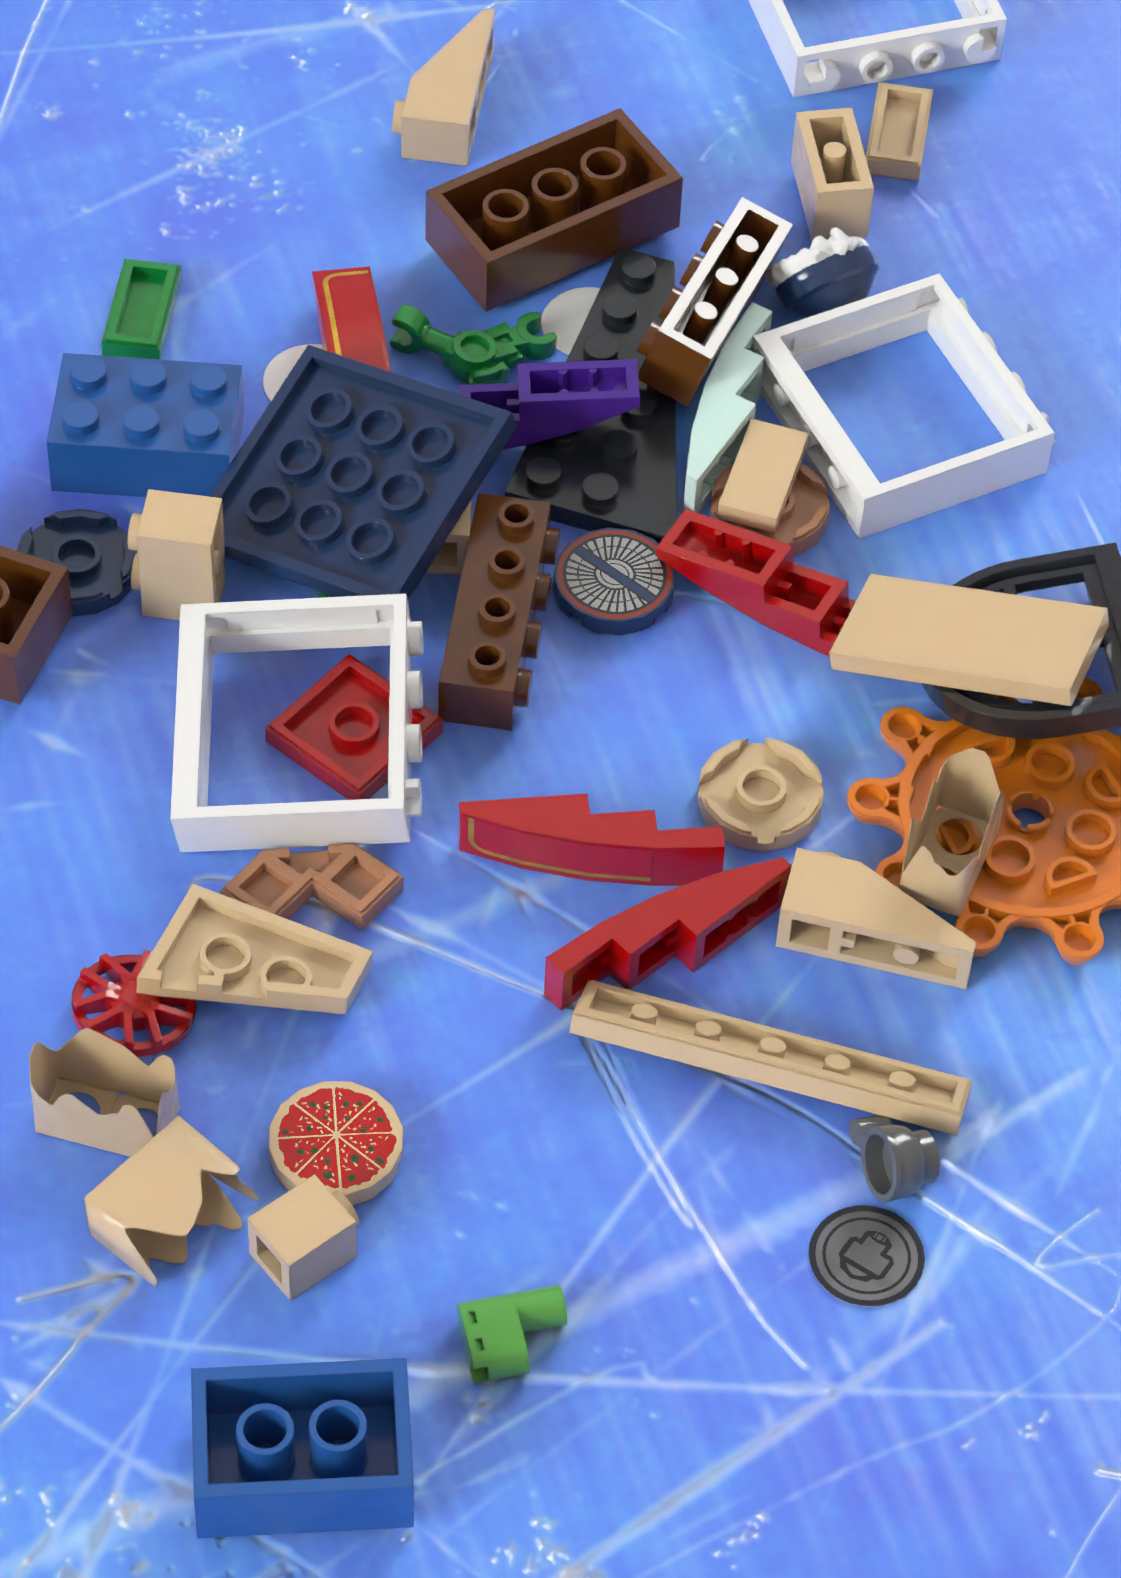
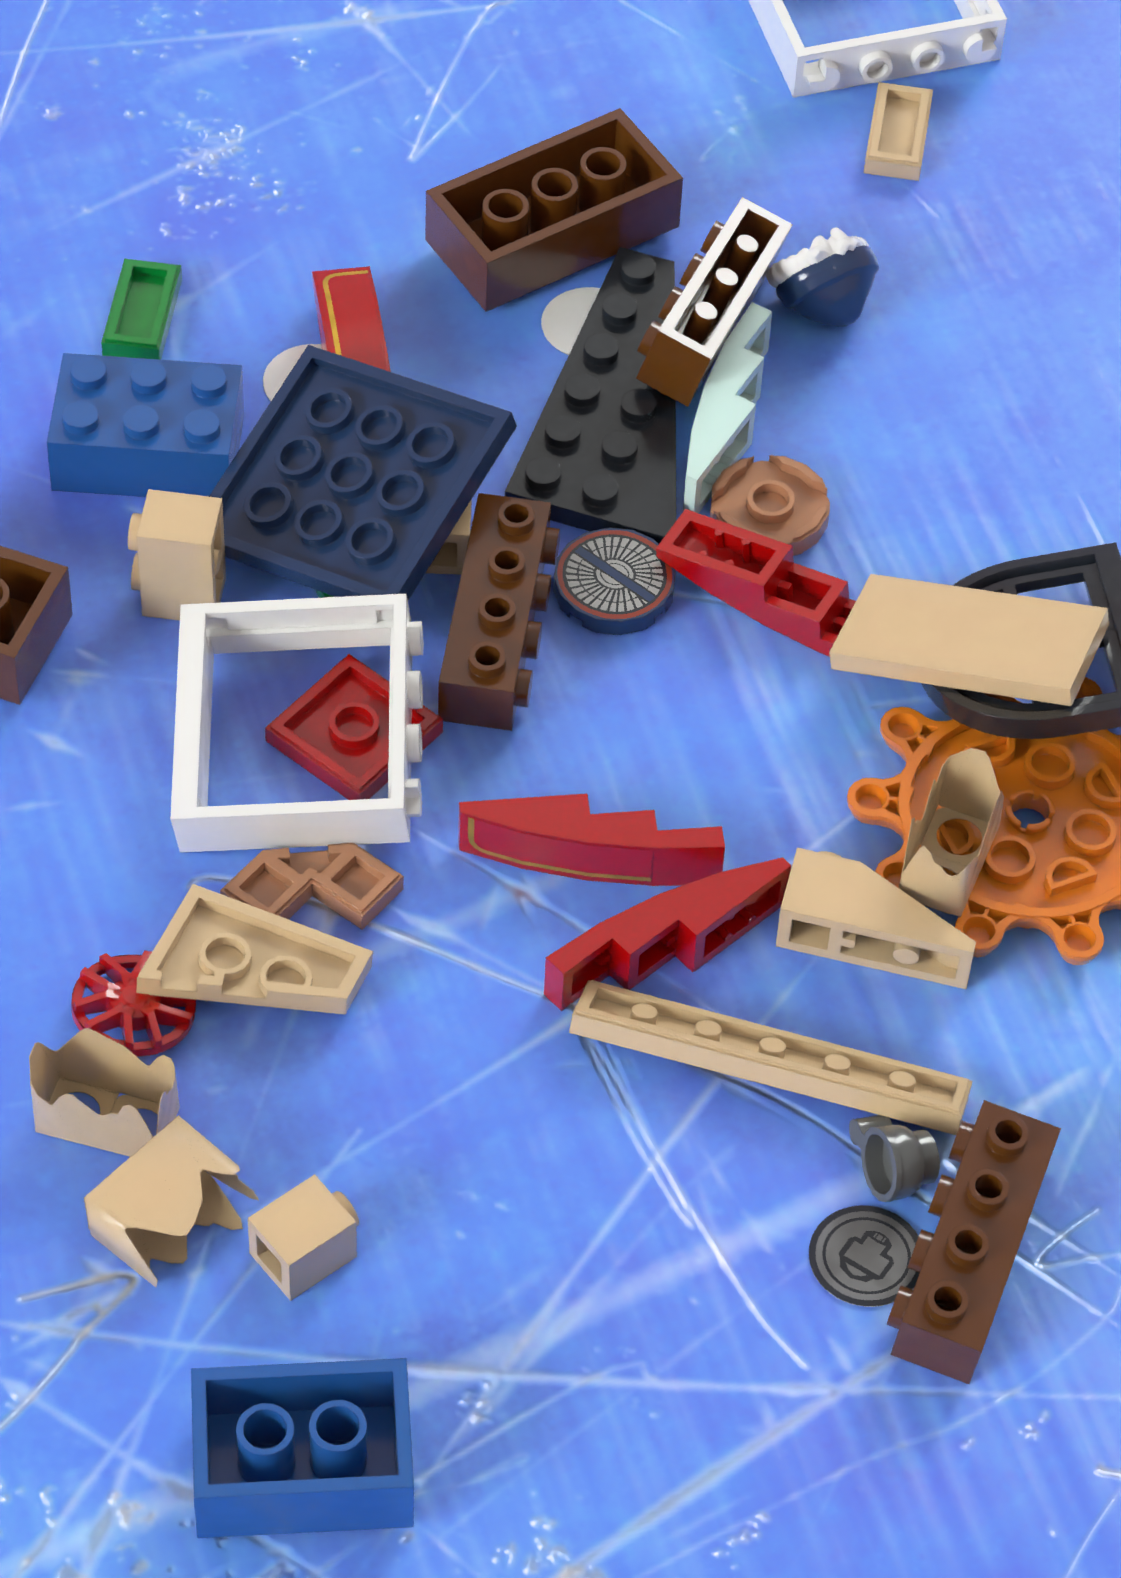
(91, 550): dark blue tile -> none
(339, 1135): tile -> none
(447, 97): tan slope -> none
(475, 354): green piece -> none
(496, 1326): bright green piece -> none
(561, 396): dark purple slope -> none
(761, 794): tan tile -> none
(762, 475): tan tile -> none
(832, 172): tan brick -> none
(873, 323): white window -> none
(974, 1243): none -> reddish brown brick

